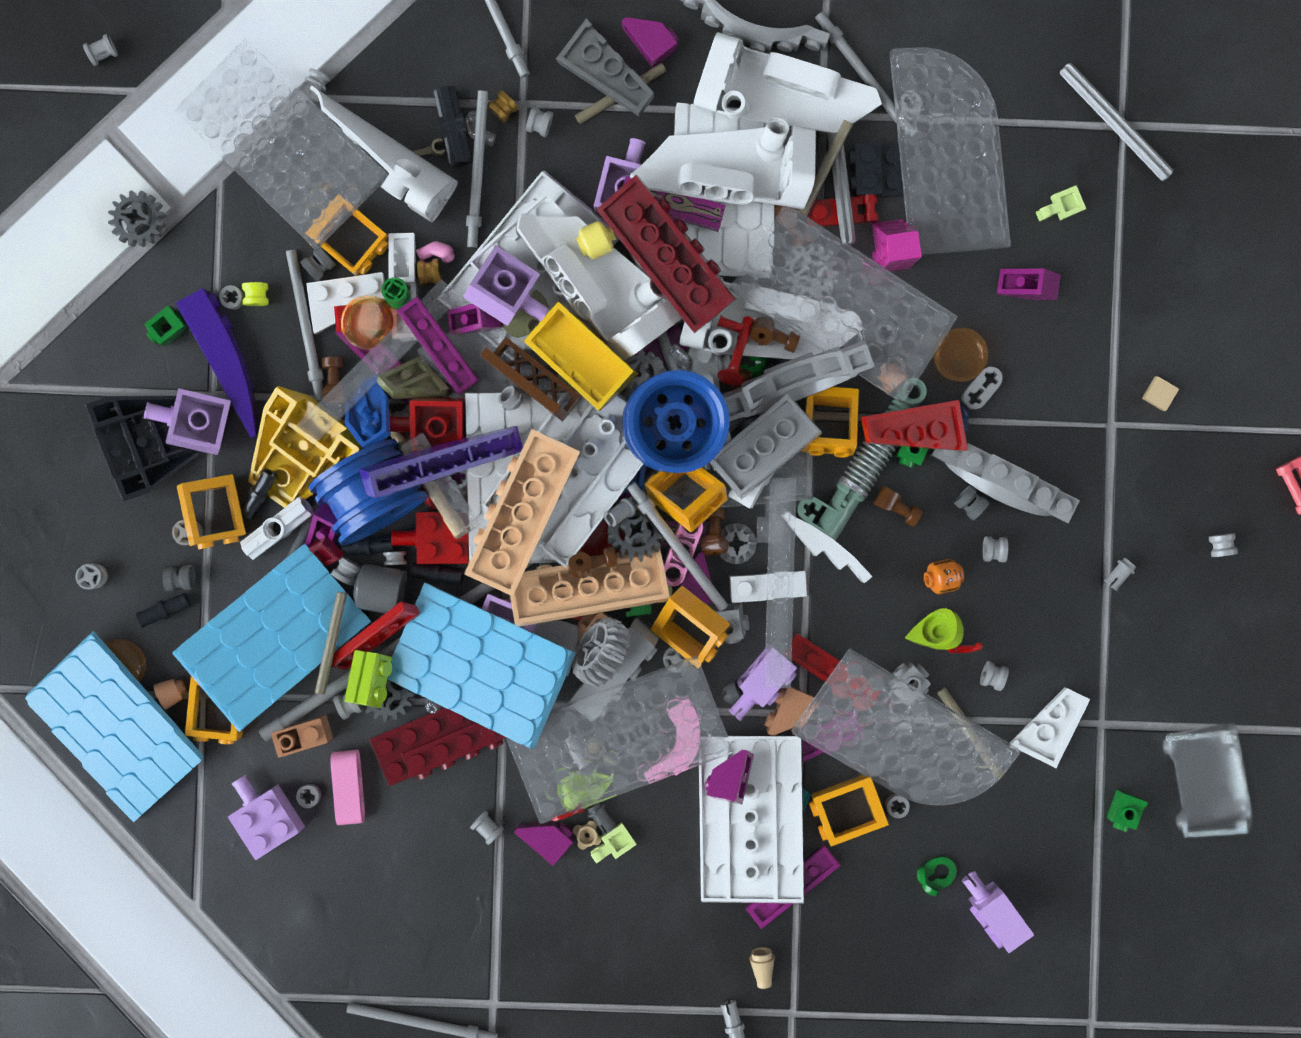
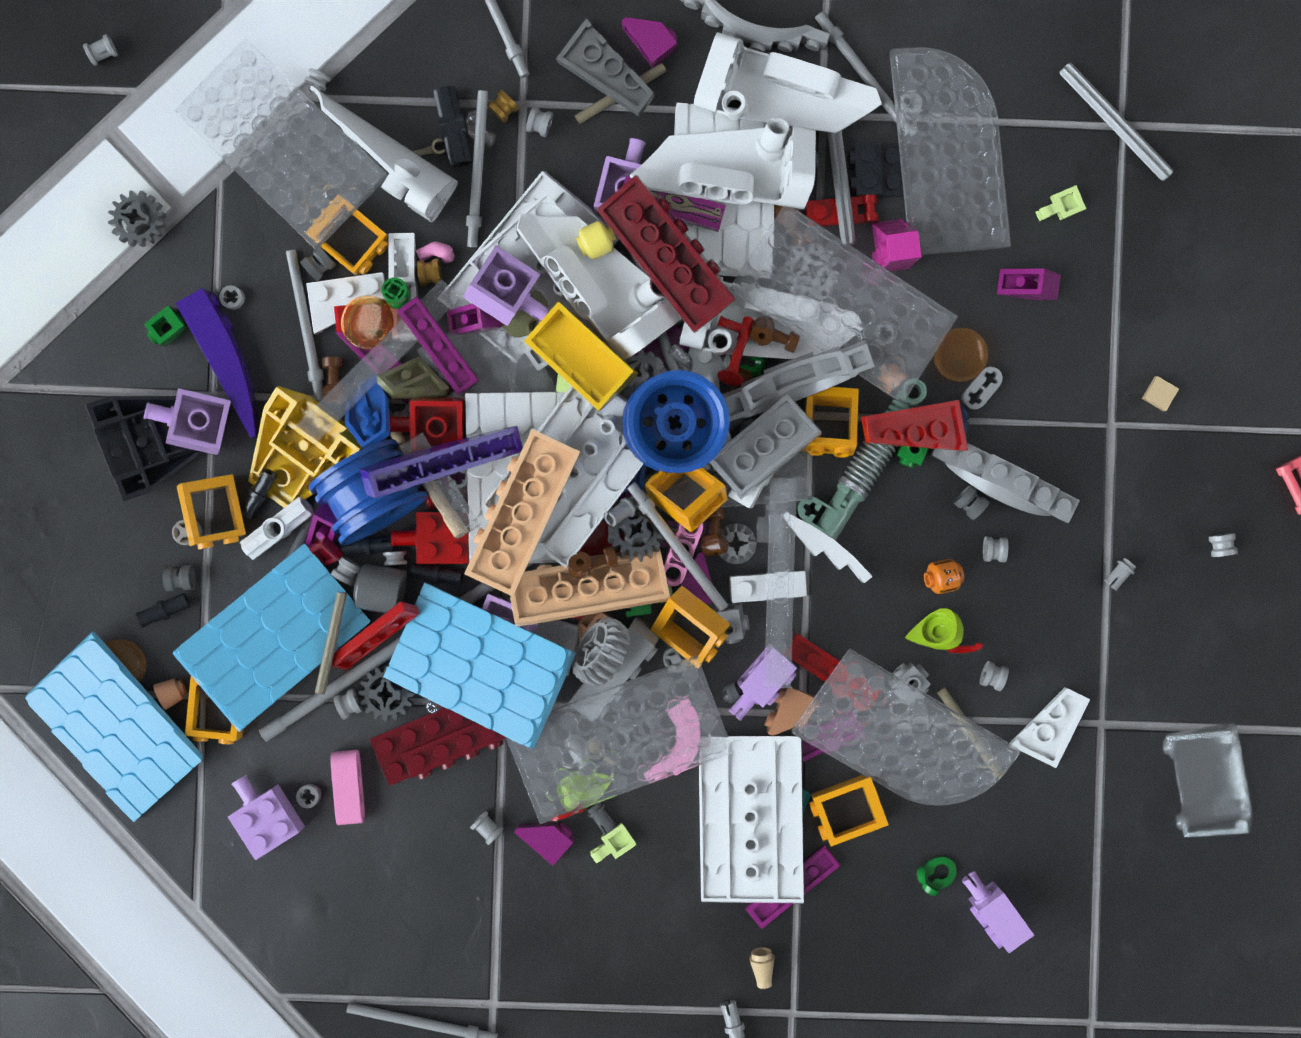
(85, 577): light grey wheel -> none
(255, 294): neon yellow wheel -> none
(302, 736): nougat slope -> none
(368, 679): lime brick -> none
(511, 398): light grey plate -> none
(524, 381): reddish brown fence -> none
(593, 839): tan plate -> none
(730, 778): magenta slope -> none
(827, 164): dark tan bar -> none
(890, 500): reddish brown leg -> none
(894, 813): light grey bush -> none
(1120, 804): green brick -> none

